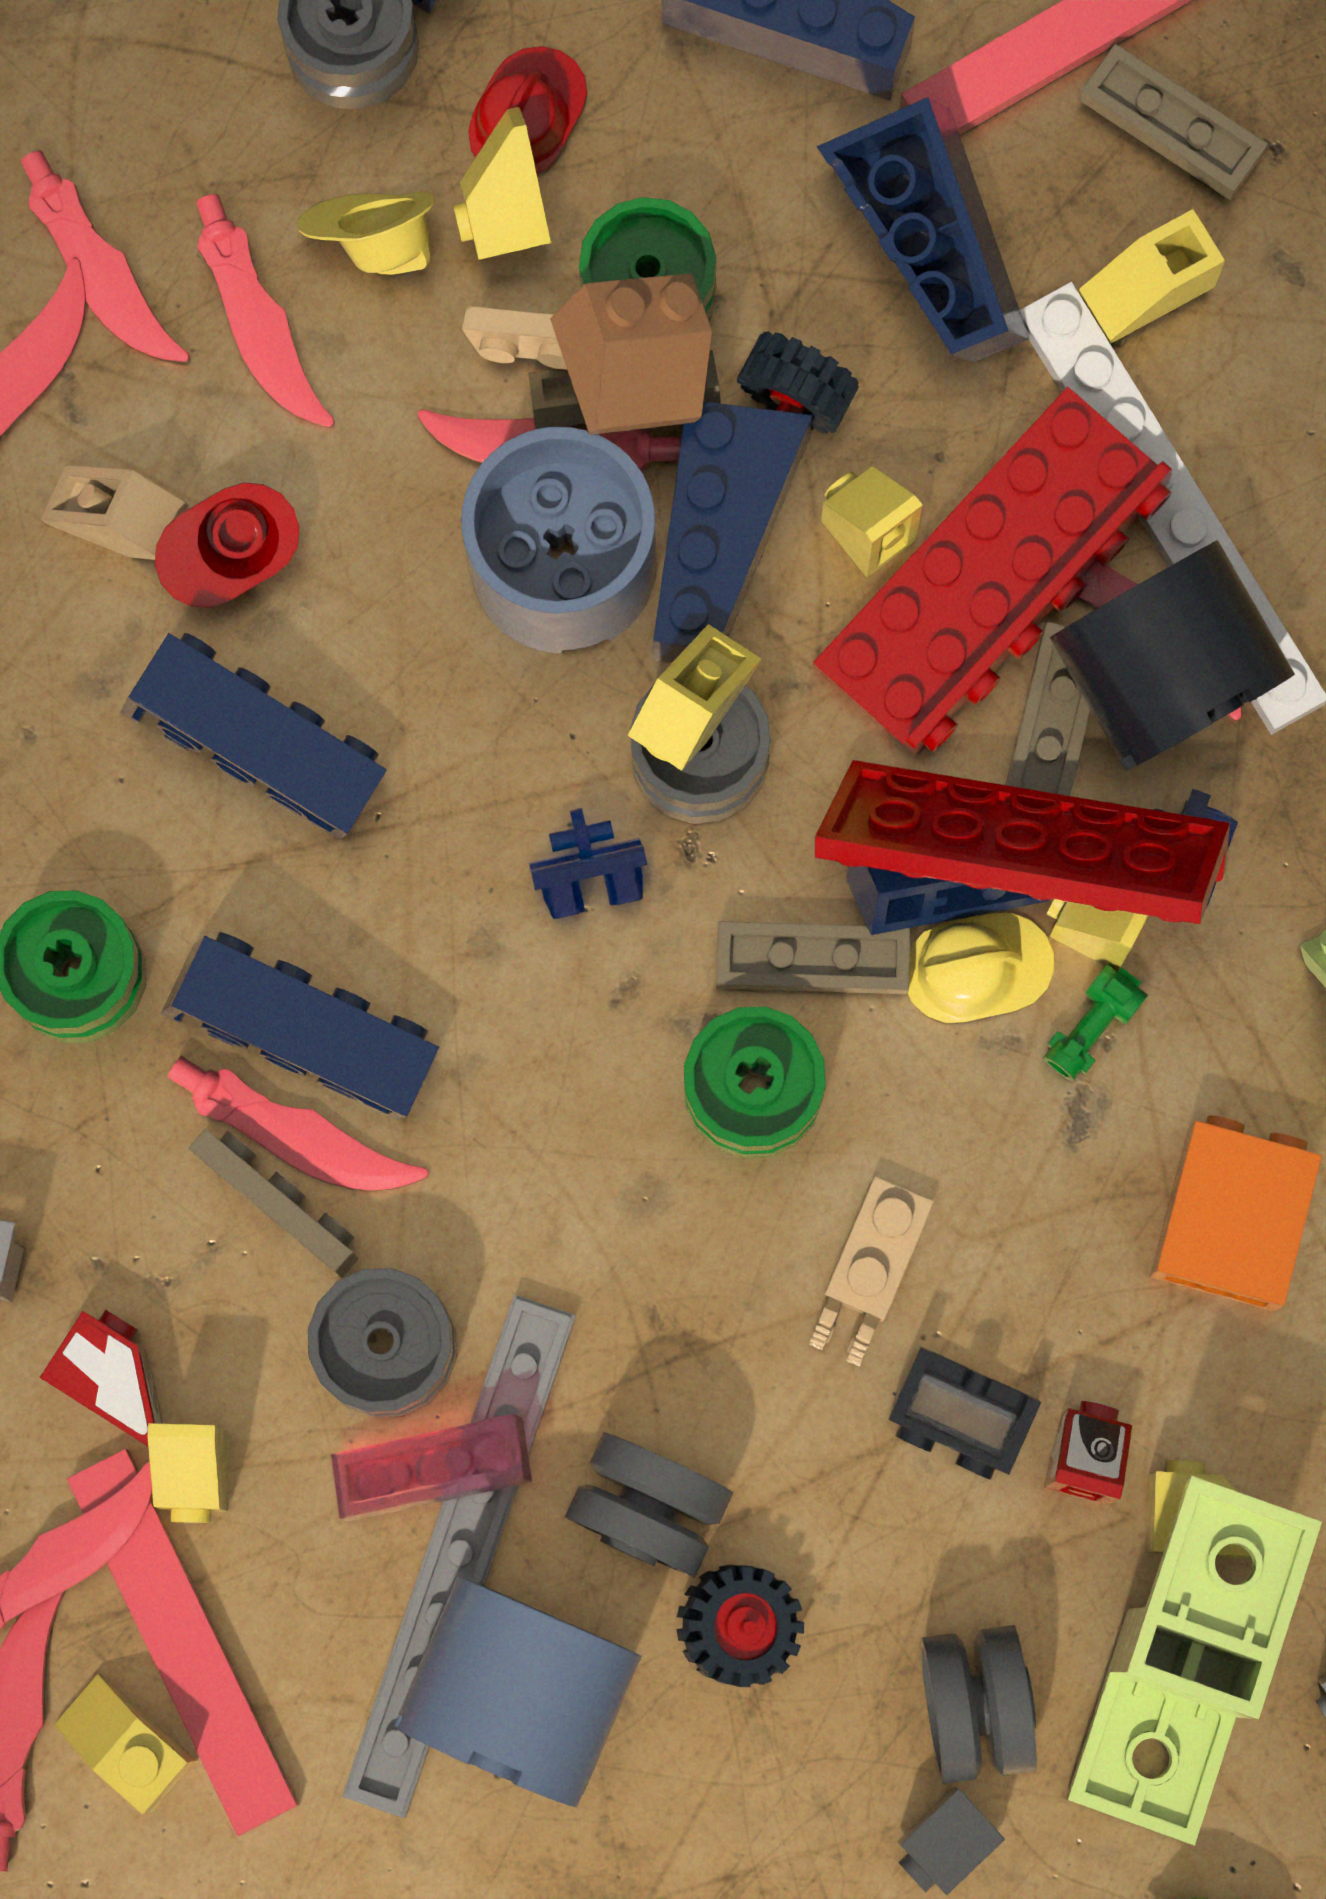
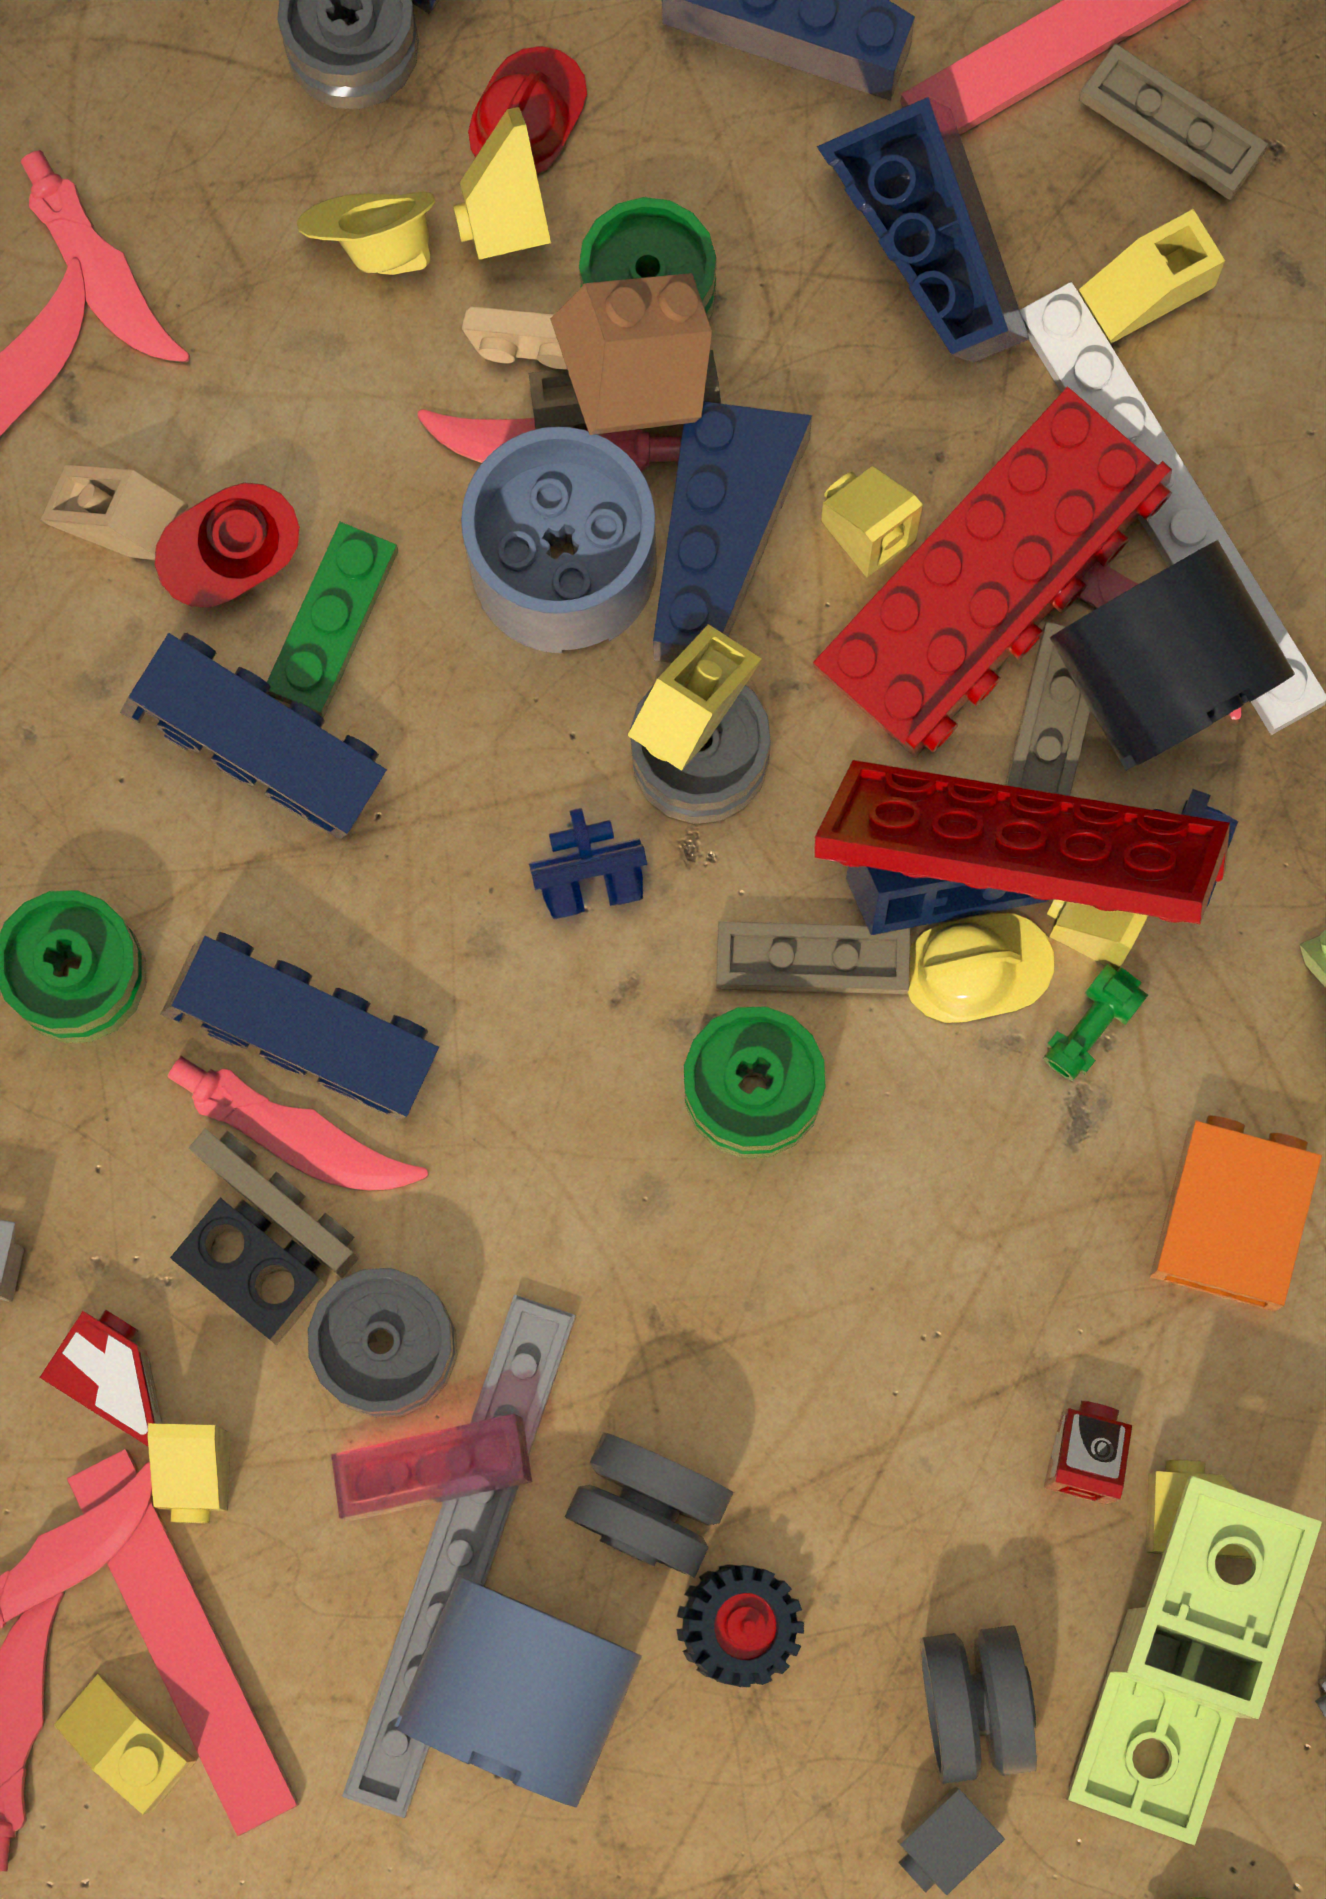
(241, 1280): none -> black brick
(254, 317): coral sword -> none
(331, 618): none -> green plate
(798, 380): black wheel -> none
(873, 1262): tan hinge -> none
(964, 1412): window -> none

